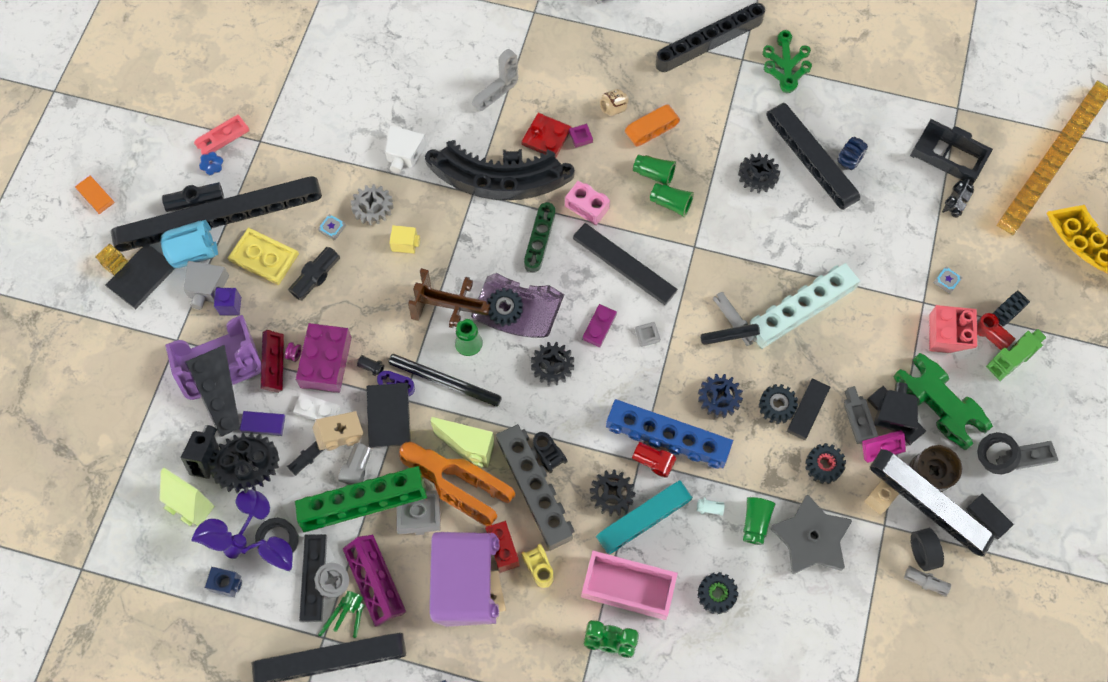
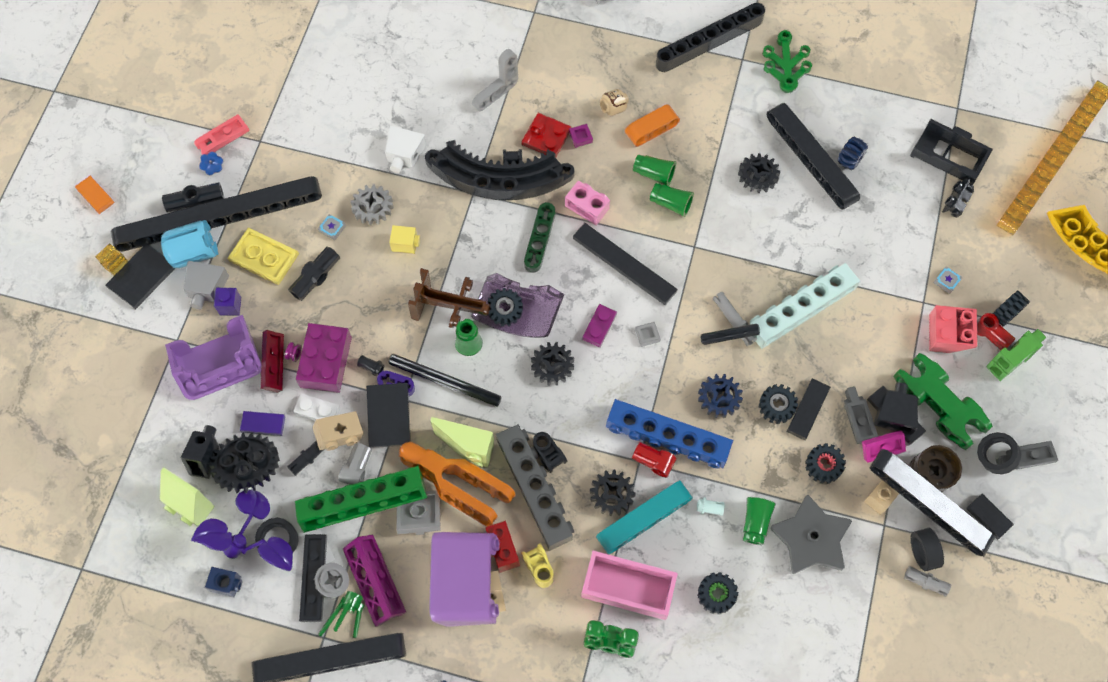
(215, 387): black wing -> none

